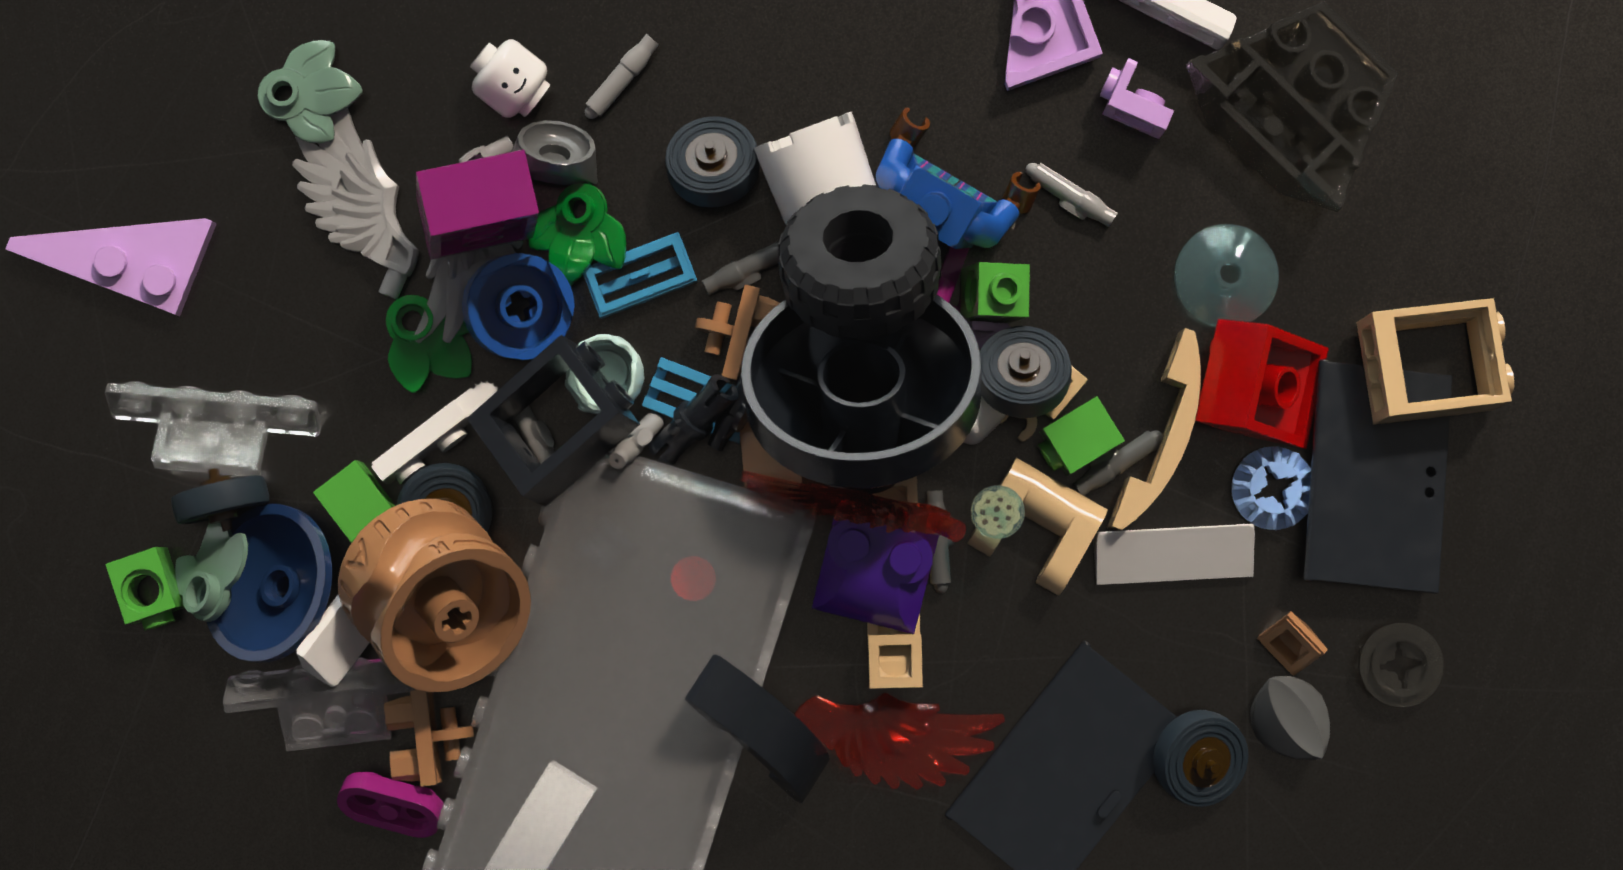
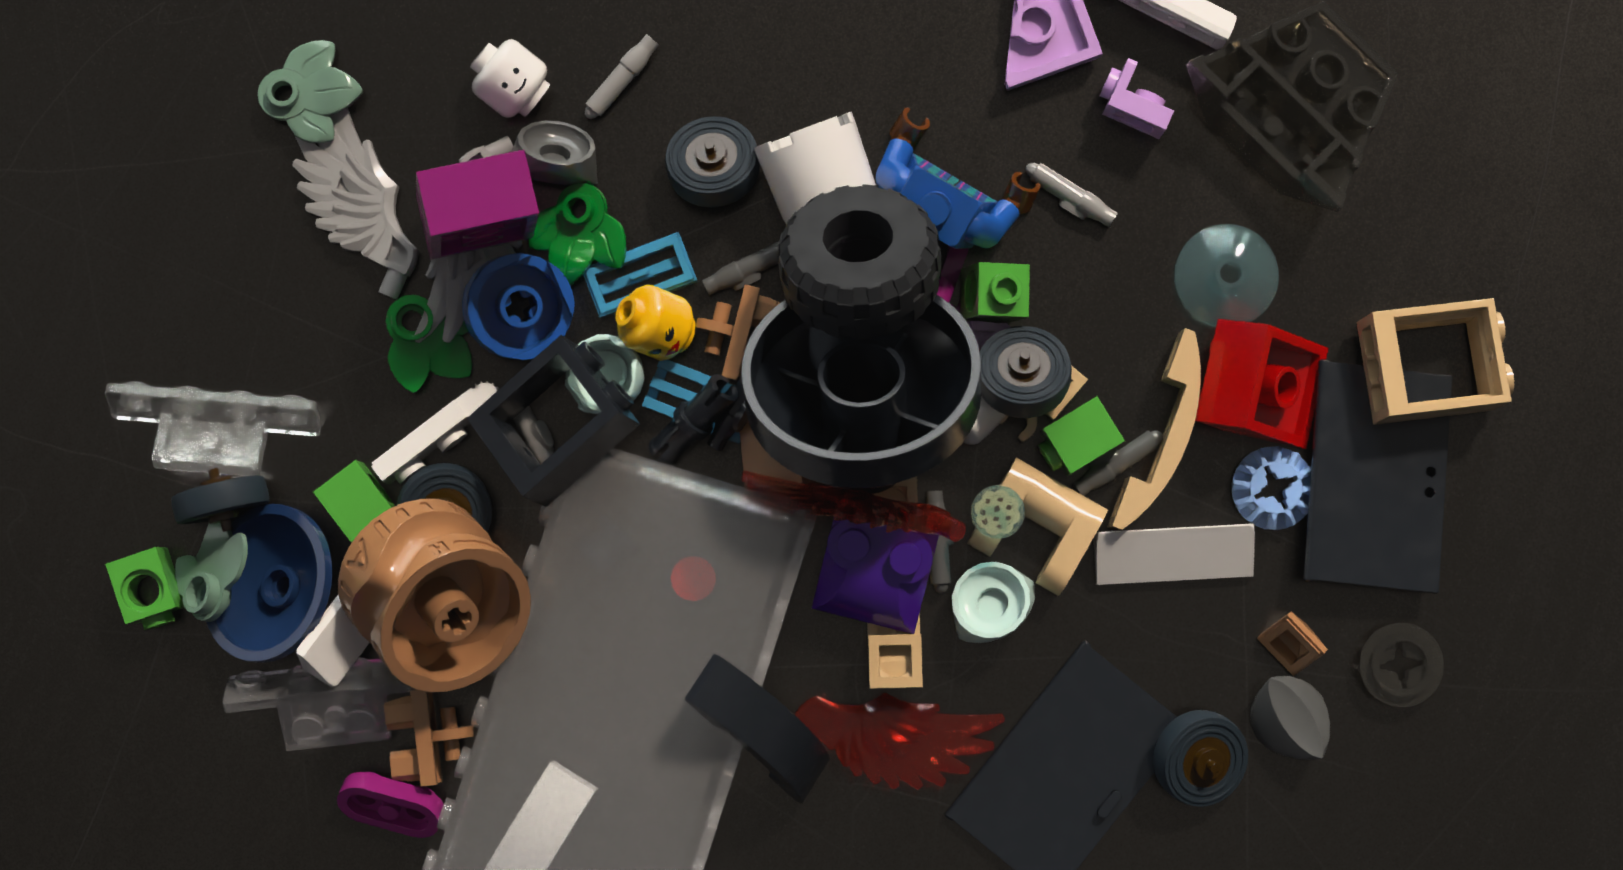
(139, 261): lavender wing -> none
(634, 443): light grey piece -> none
(655, 322): none -> yellow head
(991, 602): none -> light aqua piece

